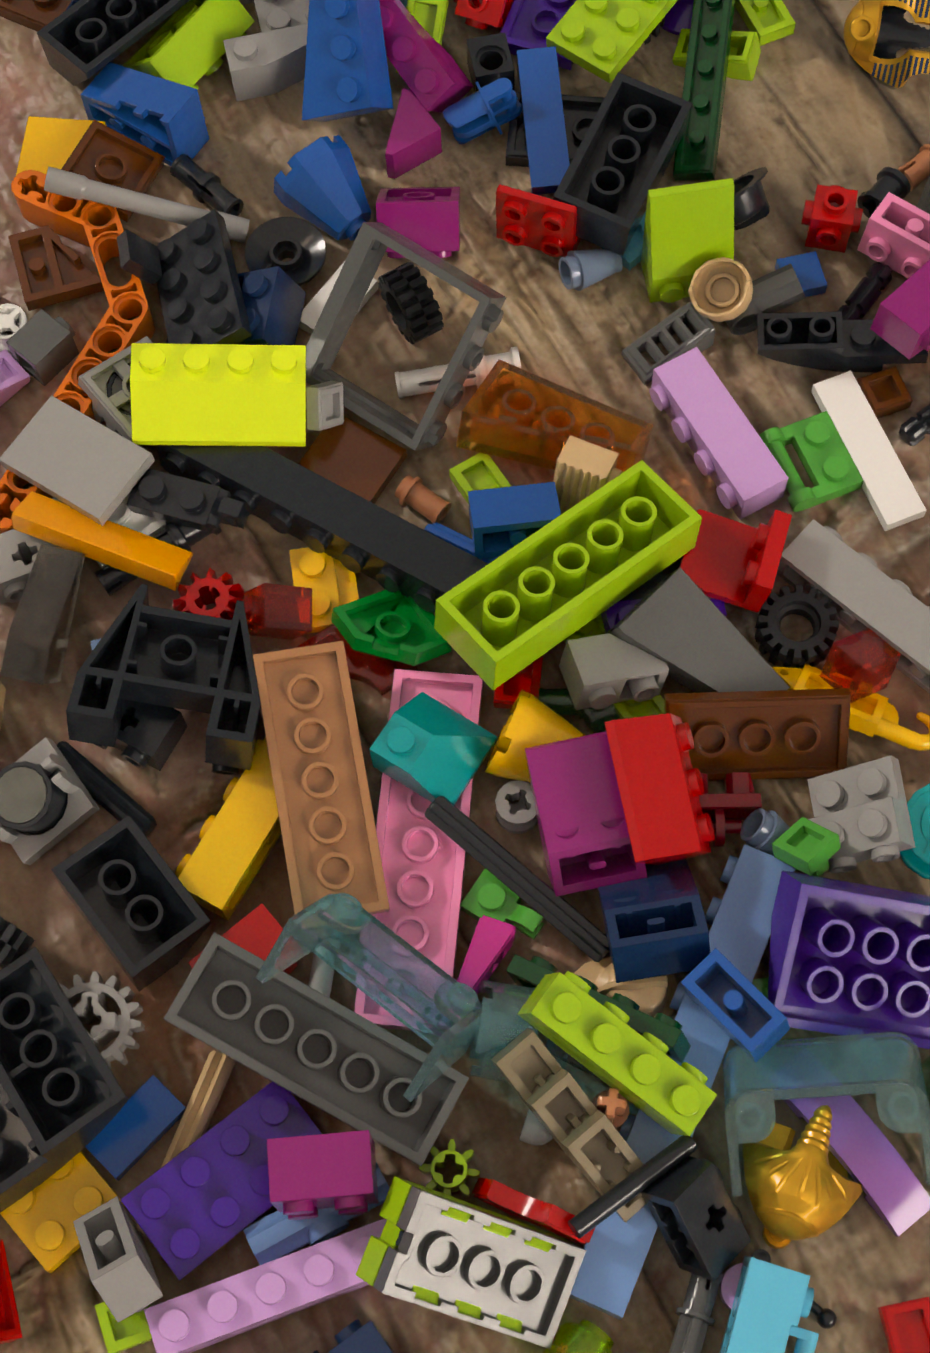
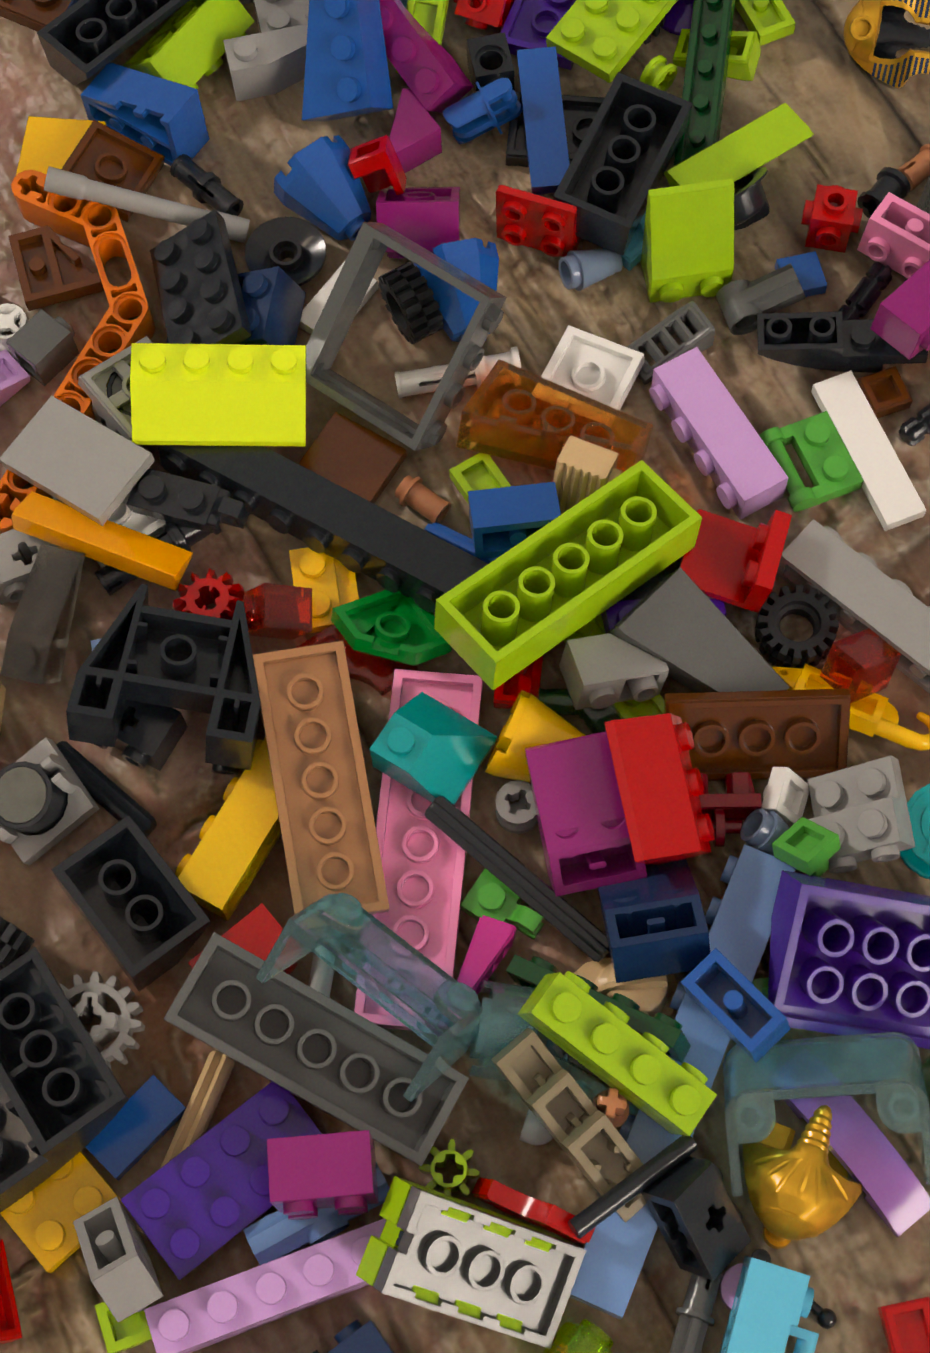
(139, 257): black tile -> none
(324, 405): light grey tile -> none
(378, 165): none -> red panel
(472, 259): none -> blue cone
(594, 367): none -> white plate
(659, 73): none -> lime bush
(721, 289): tan hair -> none
(743, 149): none -> lime slope
(785, 794): none -> white plate

